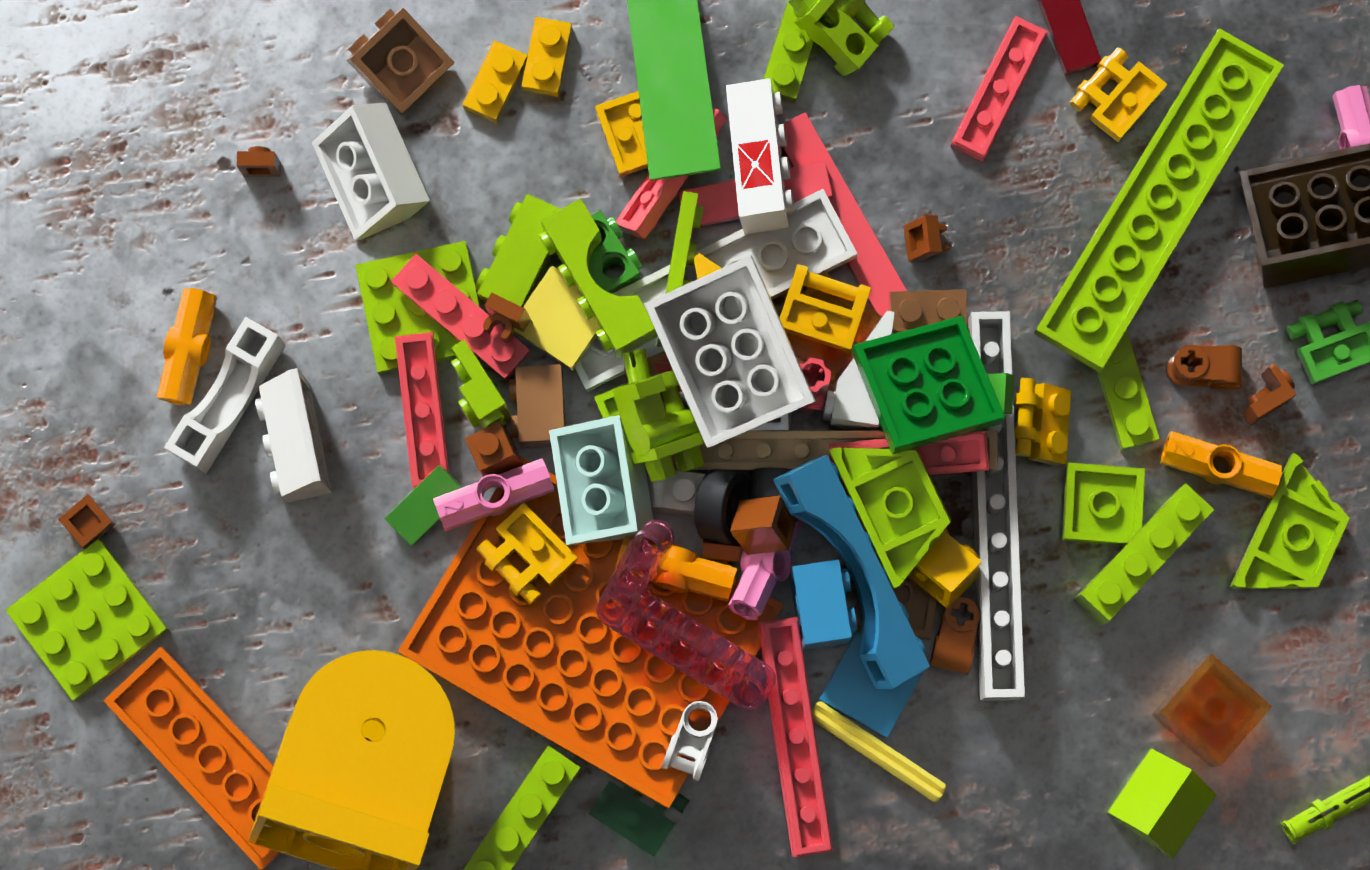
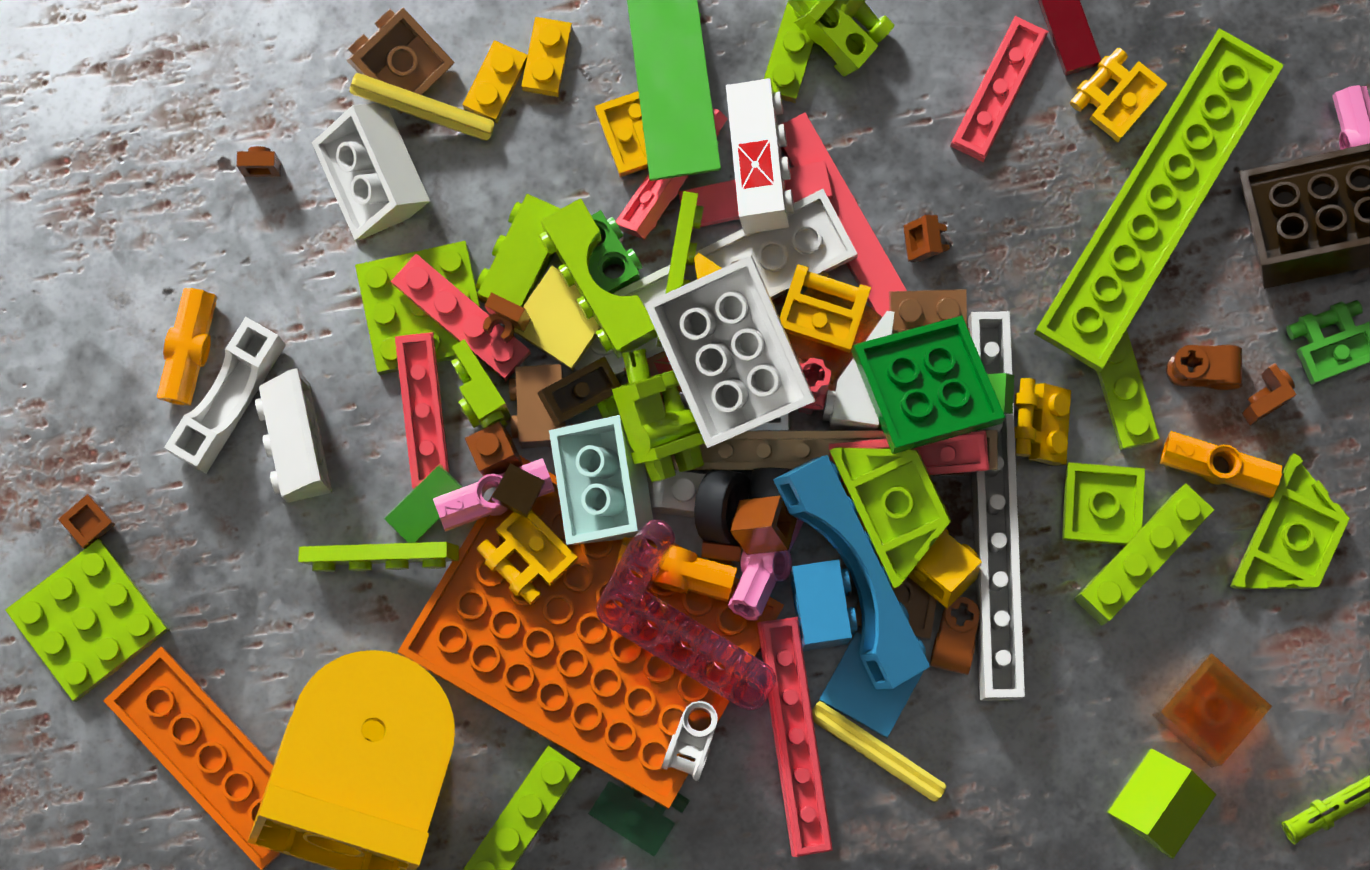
(395, 555): none -> lime plate
(421, 106): none -> light yellow axle
(518, 490): none -> dark brown tile
(579, 391): none -> dark brown plate

